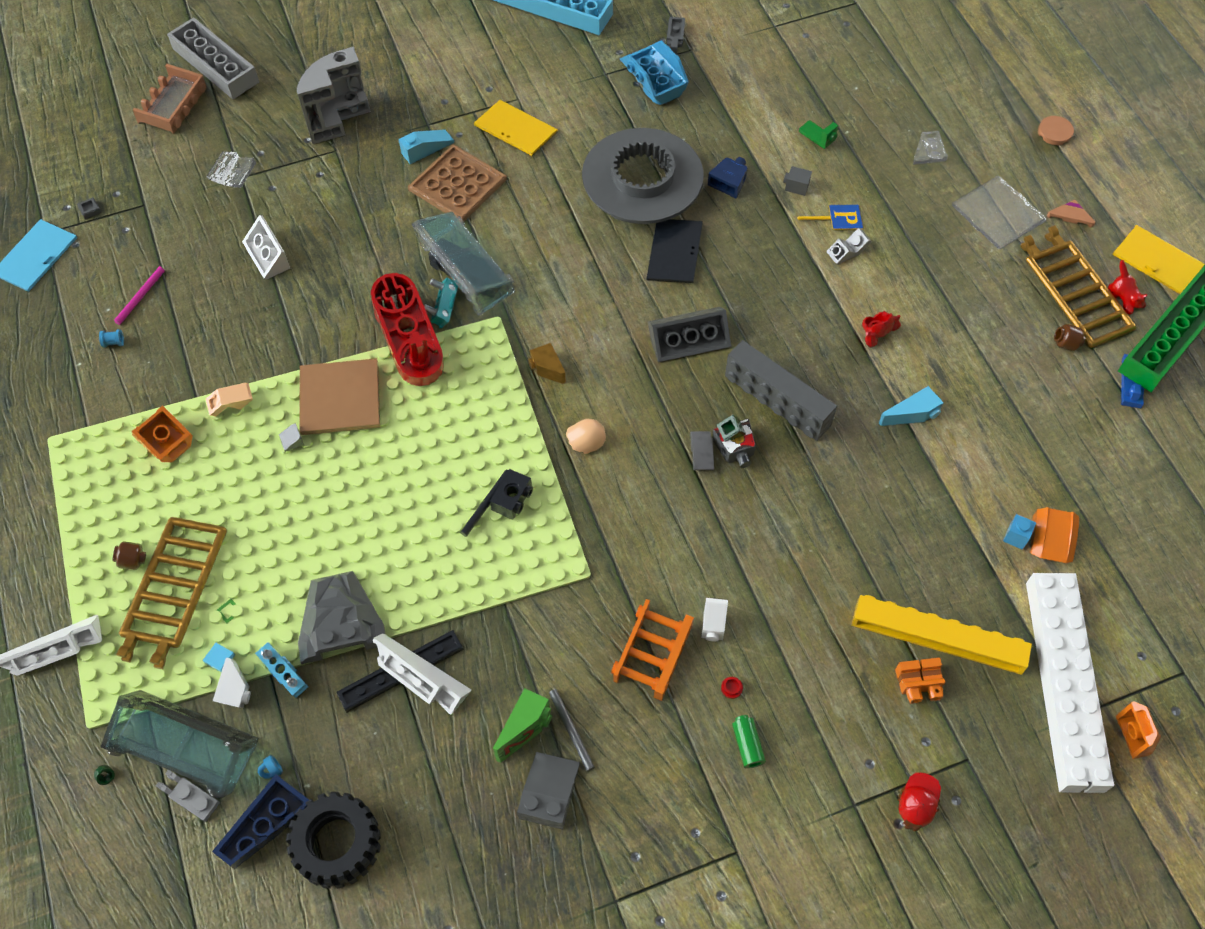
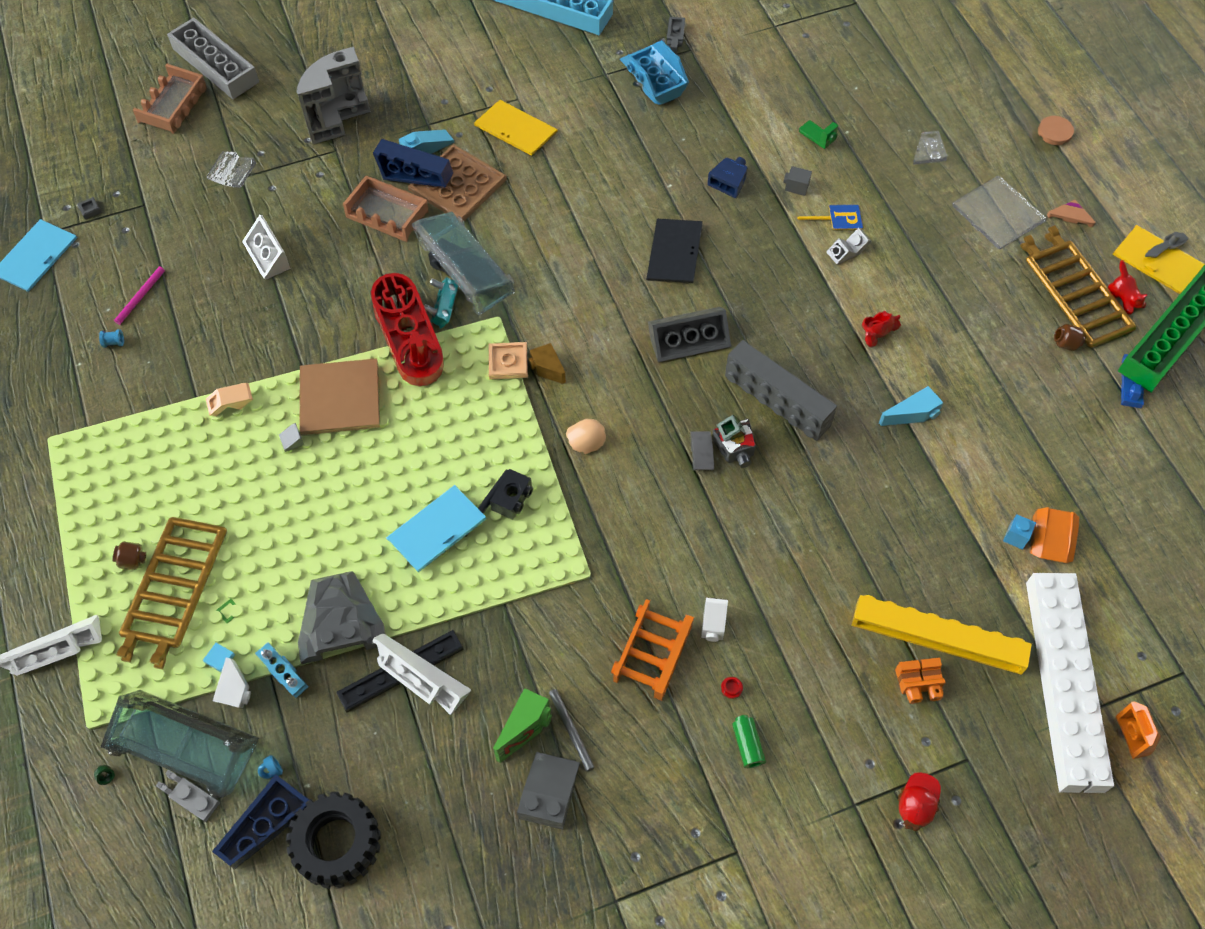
(163, 436): orange slope -> none
(385, 208): none -> window
(411, 165): none -> dark blue wedge
(424, 535): none -> medium azure container
(508, 360): none -> light nougat tile
(643, 203): dark grey piece -> none
(1171, 241): none -> dark grey piece

